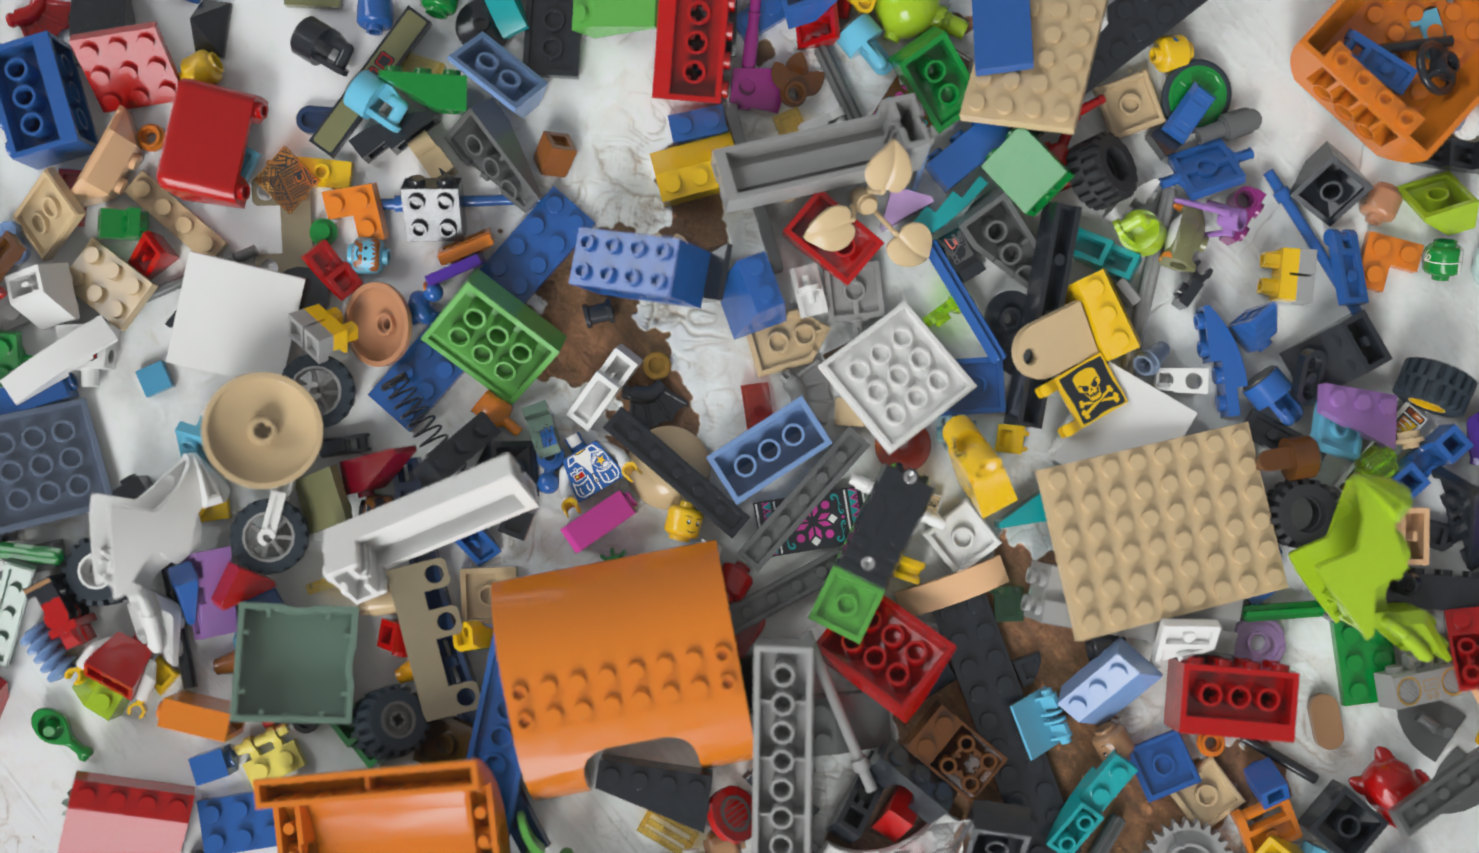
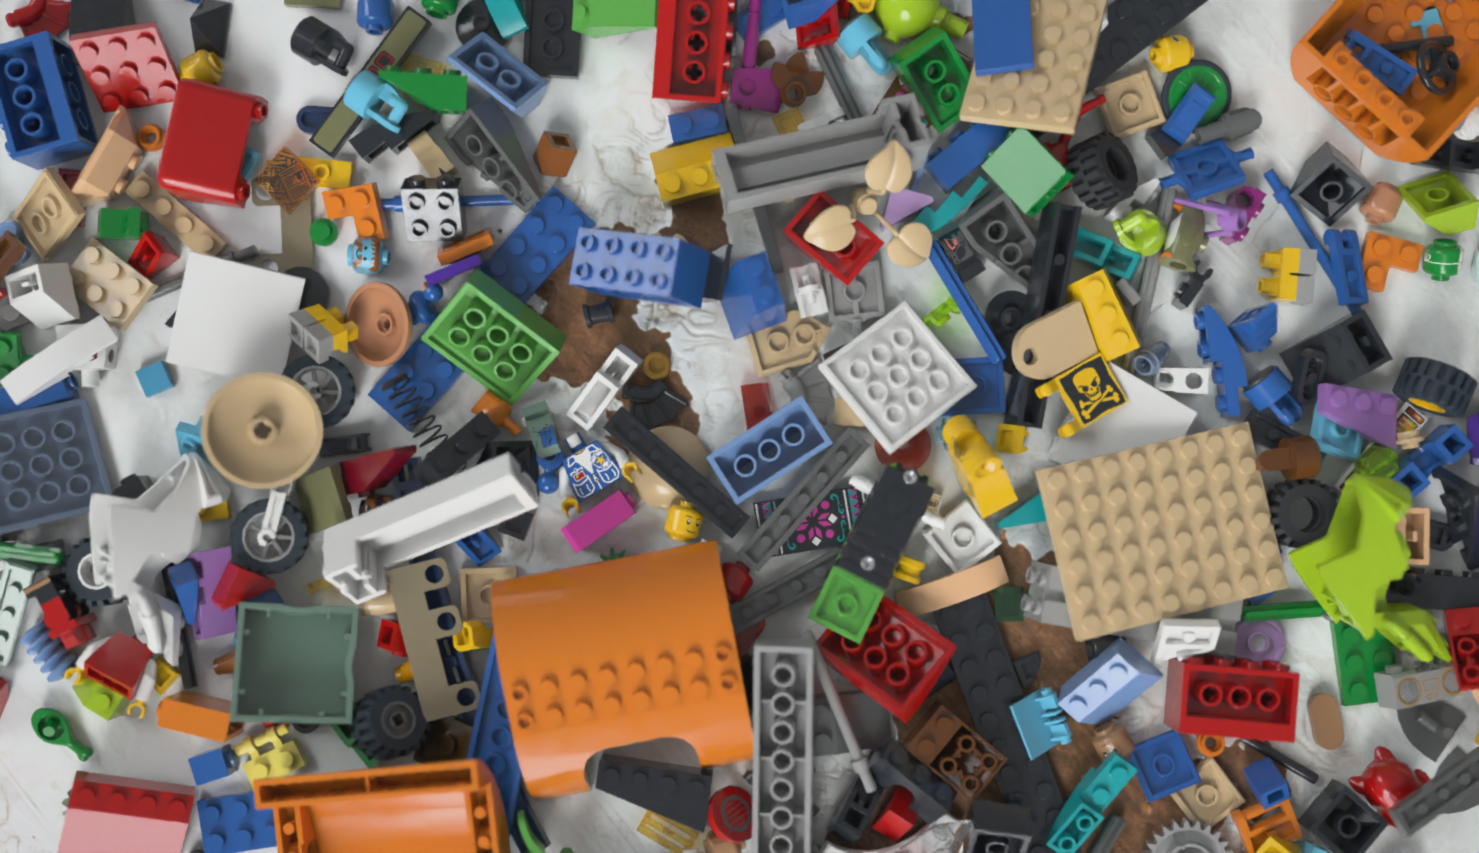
(331, 270): red slope -> none

